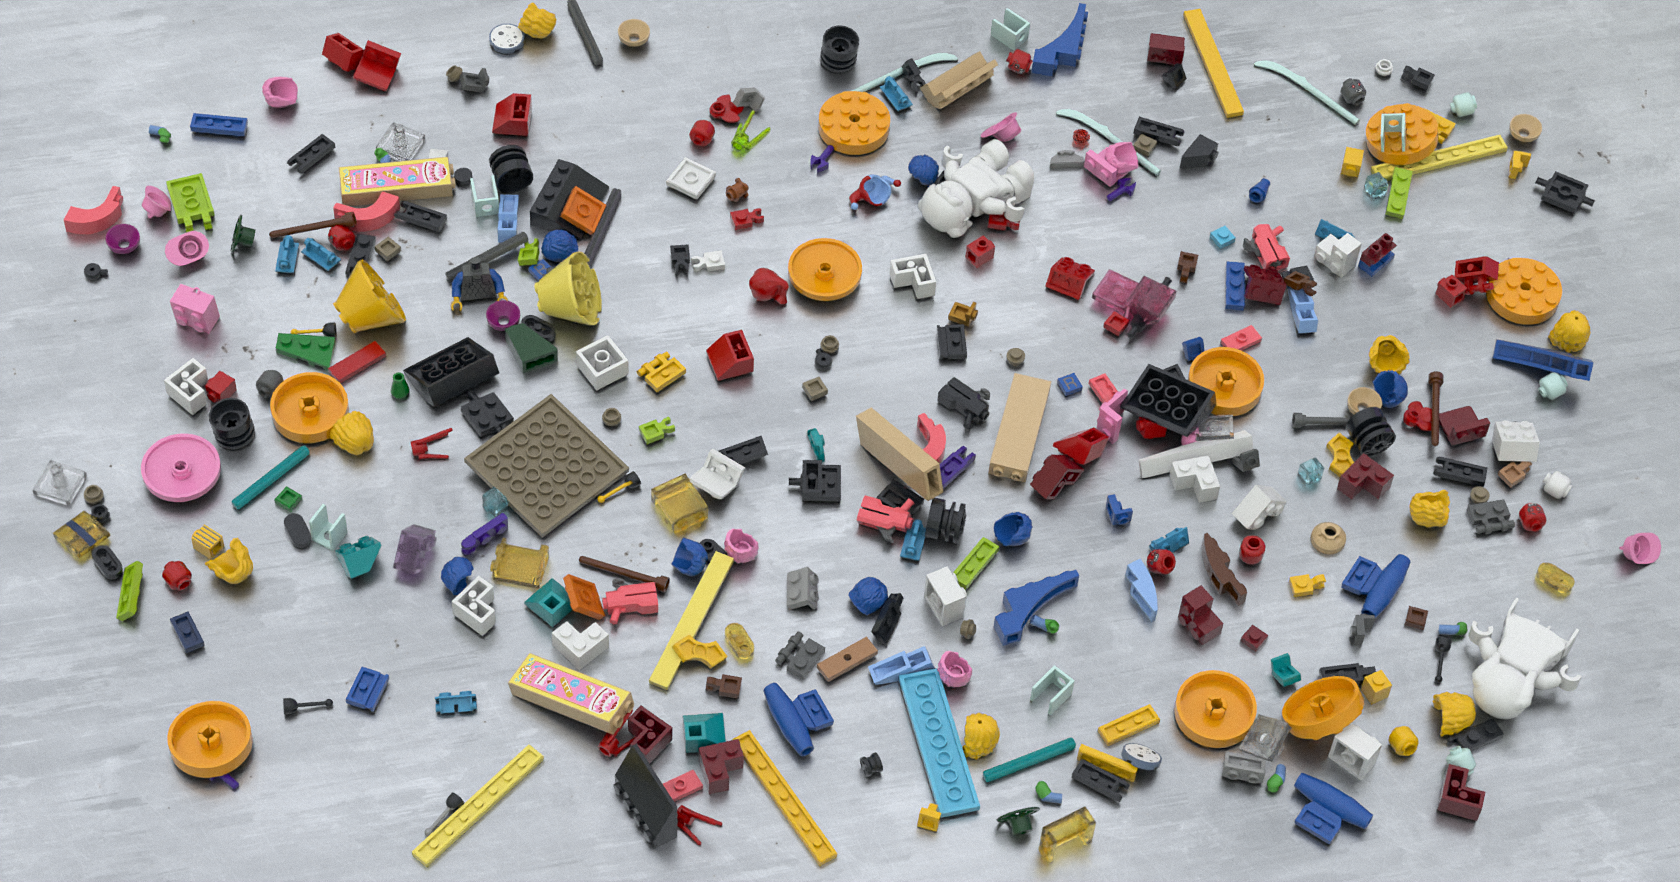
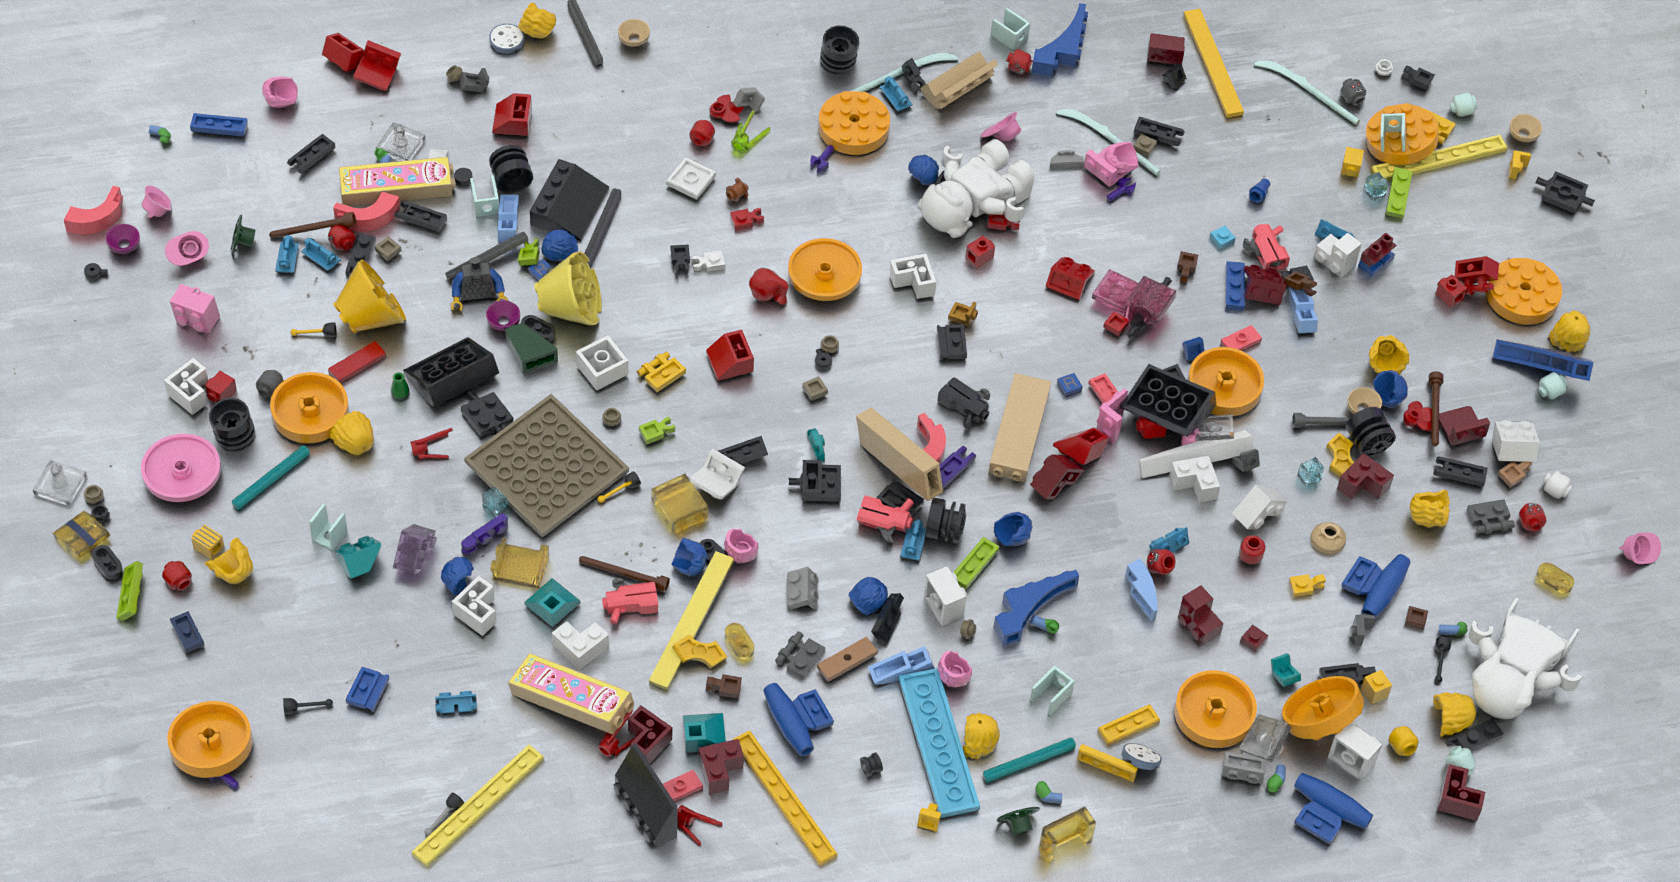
(191, 201): lime tile -> none
(288, 499): green tile -> none
(297, 530): black tile -> none
(310, 348): green wing -> none
(583, 210): orange plate -> none
(583, 597): orange plate -> none
(874, 190): light blue piece -> none
(1015, 356): dark tan plate -> none
(1081, 136): clear red plate -> none
(1099, 779): black hinge -> none
(1116, 513): blue bracket -> none
(1199, 153): black slope -> none
(1216, 566): reddish brown slope -> none
(1479, 495): dark tan plate -> none

